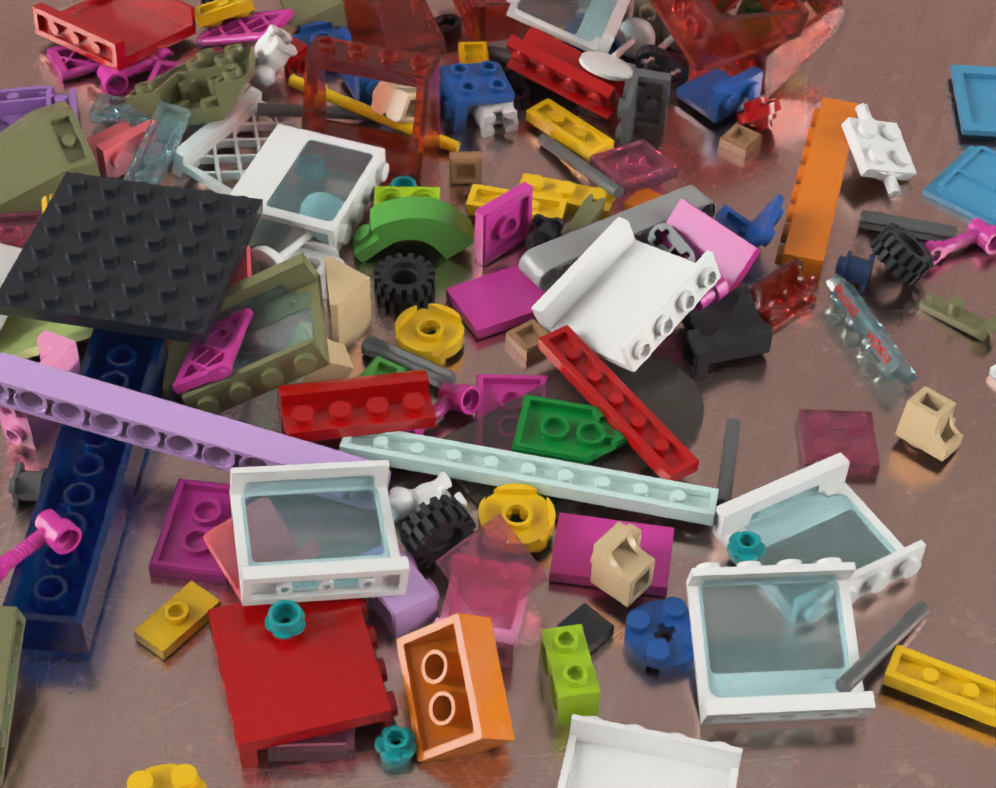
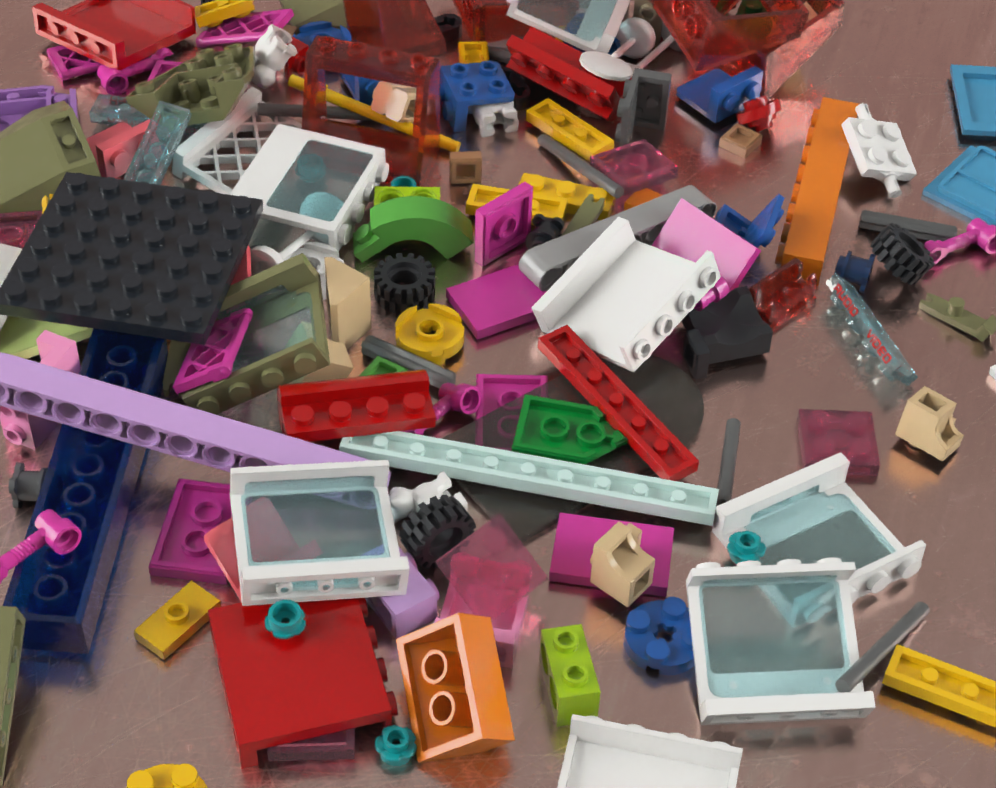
(525, 339): medium nougat tile -> none
(531, 507): yellow plate -> none
(594, 625): black tile -> none
(663, 62): black beam -> none
(680, 243): beam -> none

